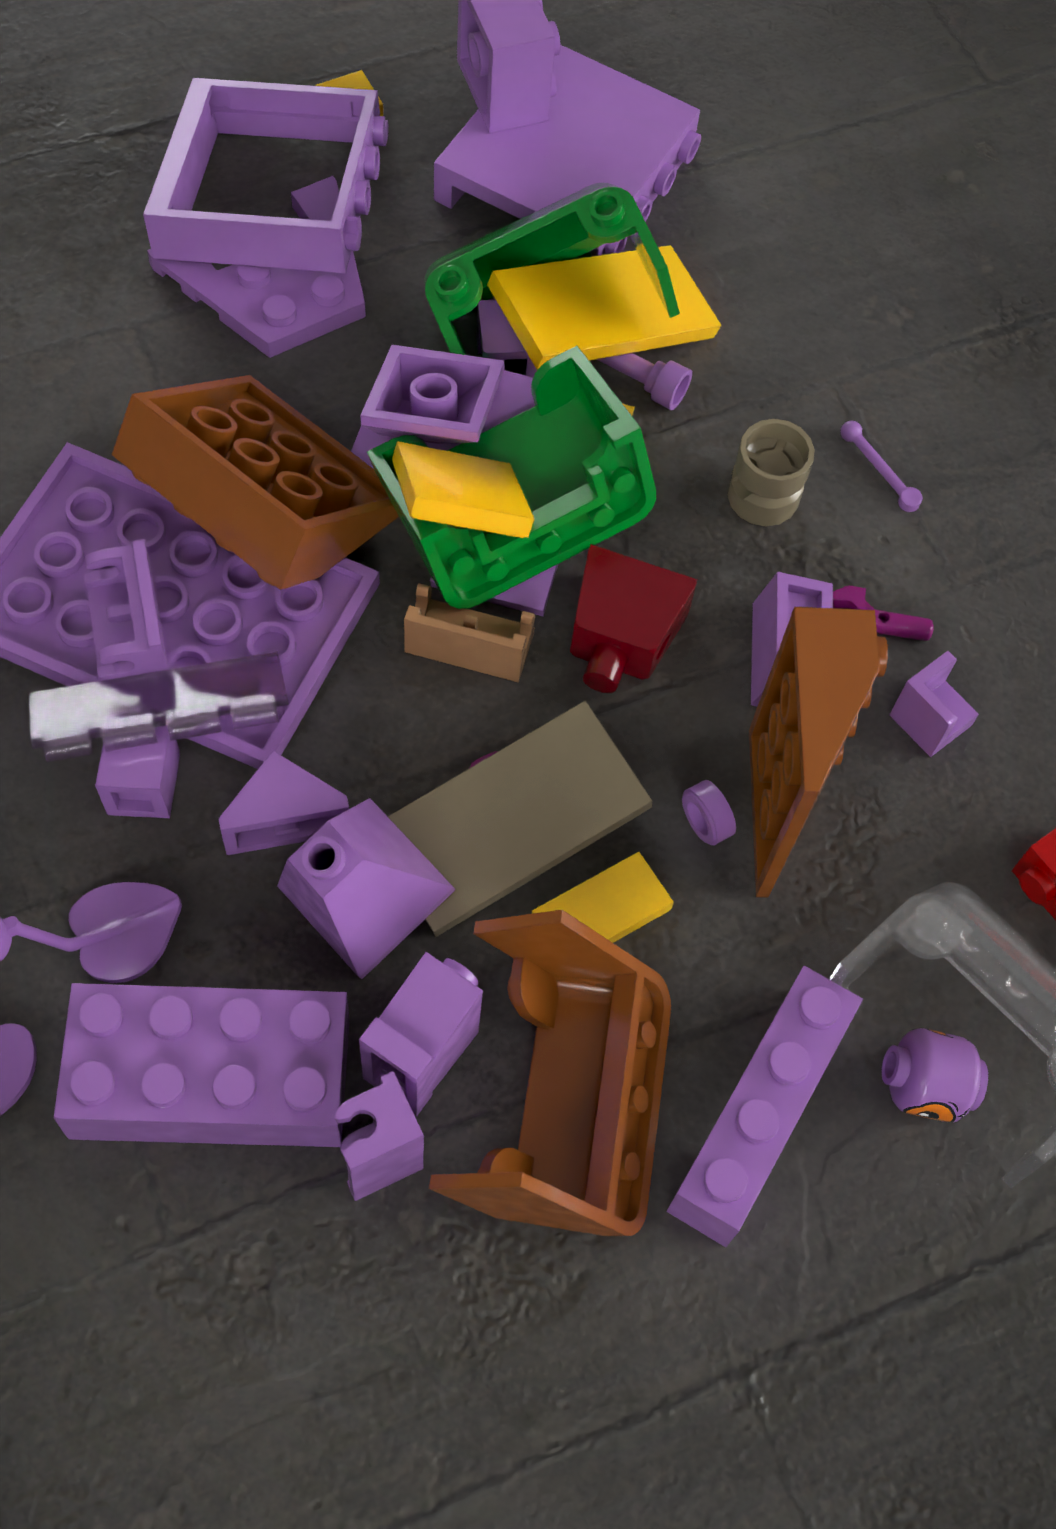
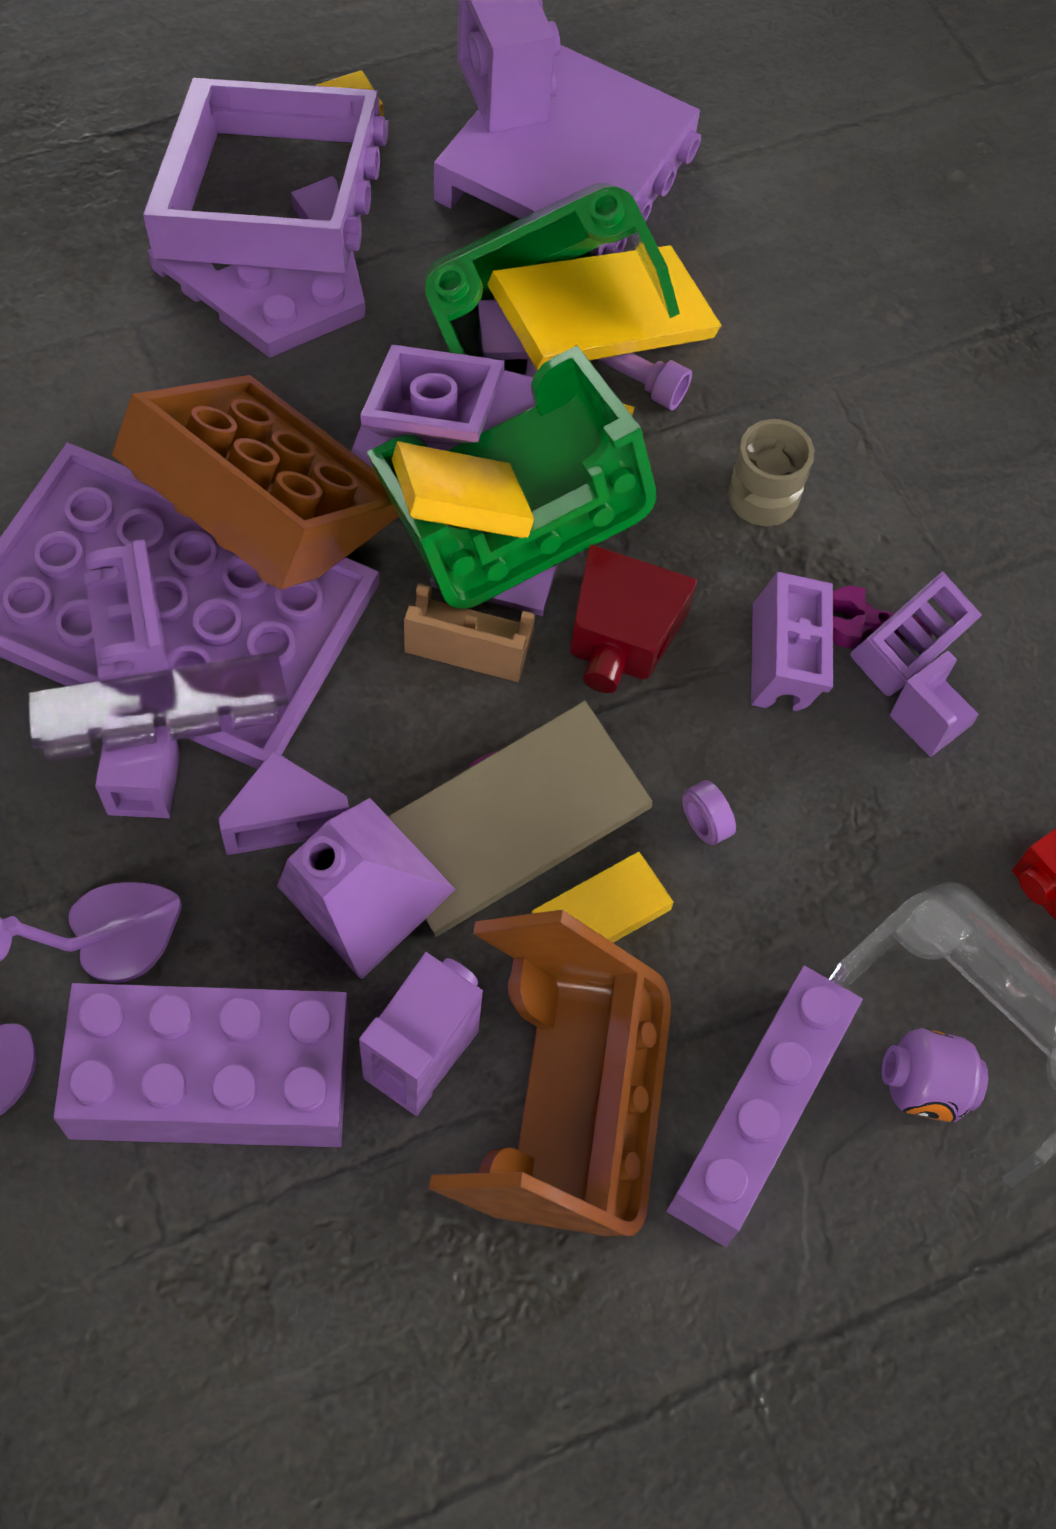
(388, 1146): medium lavender hinge -> none
(803, 721): dark orange slope -> none
(889, 660): none -> medium lavender slope
(909, 497): medium lavender hinge -> none

